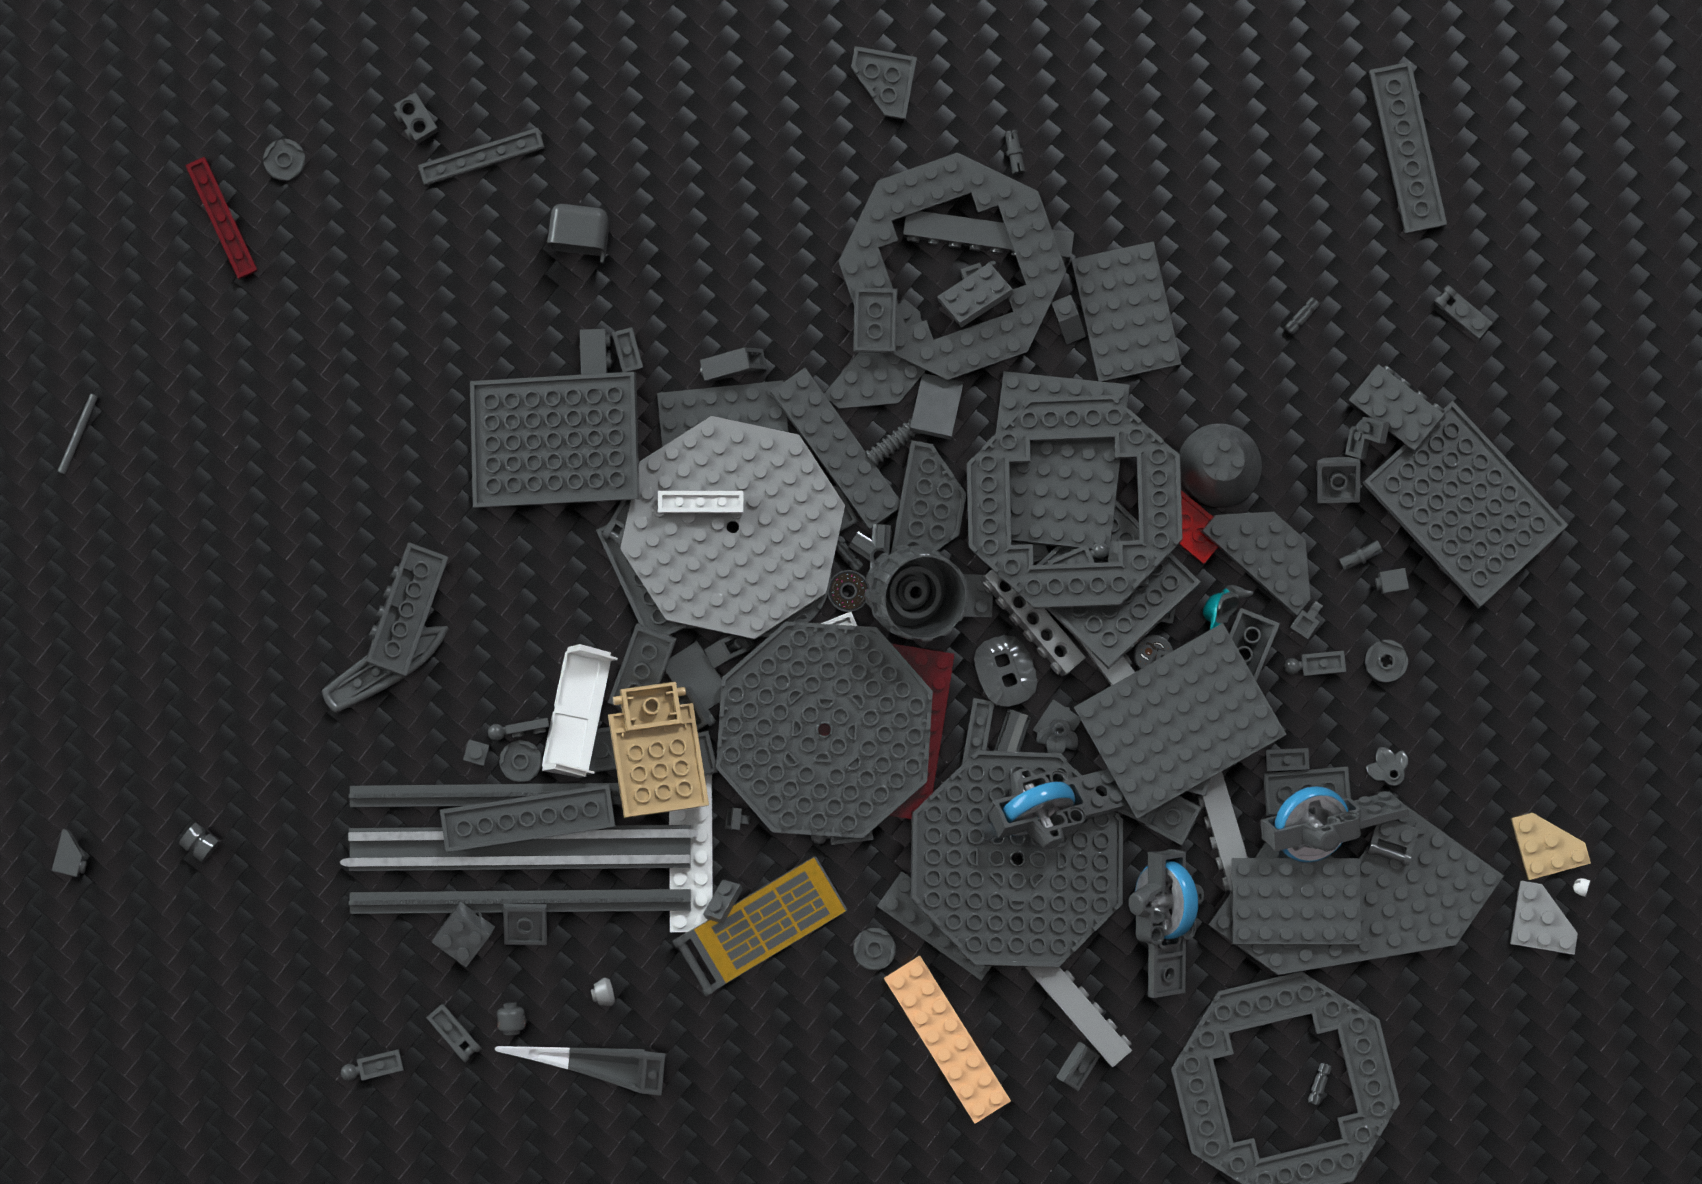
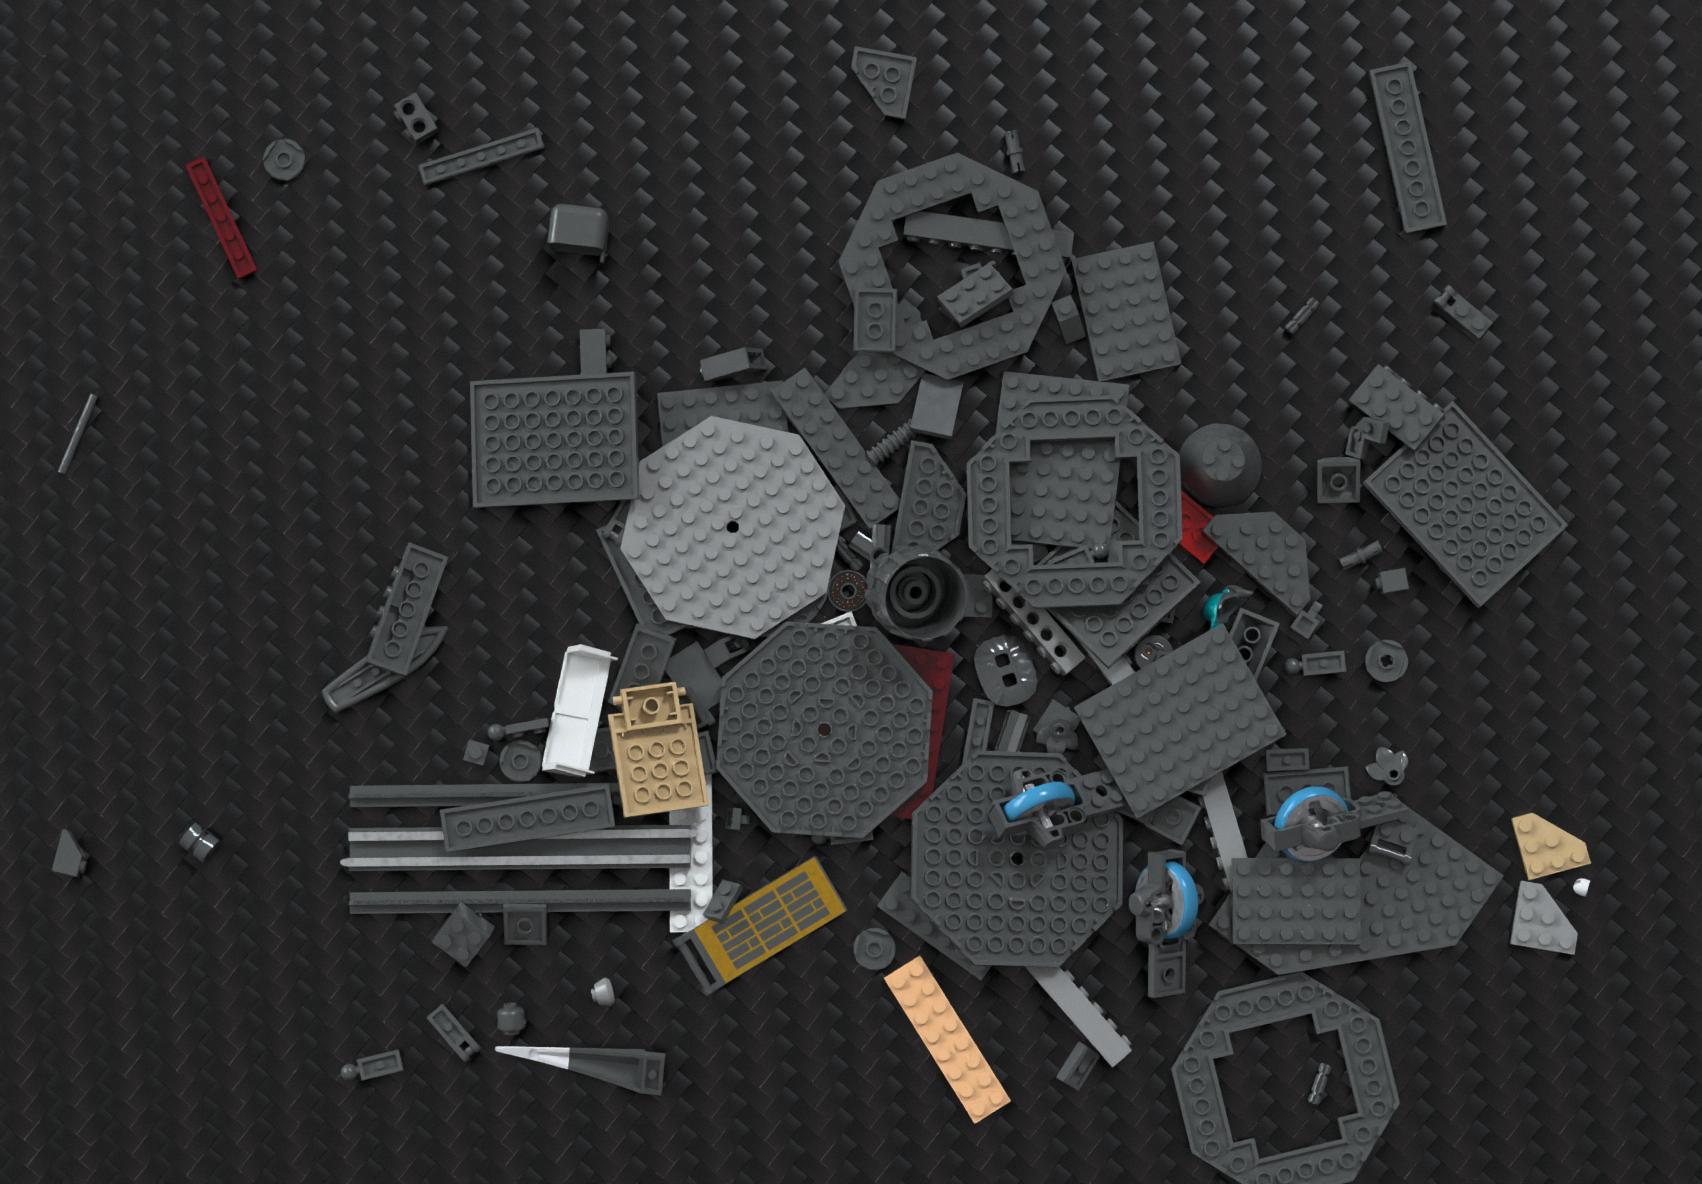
(627, 350): dark grey plate -> none
(700, 501): white plate -> none

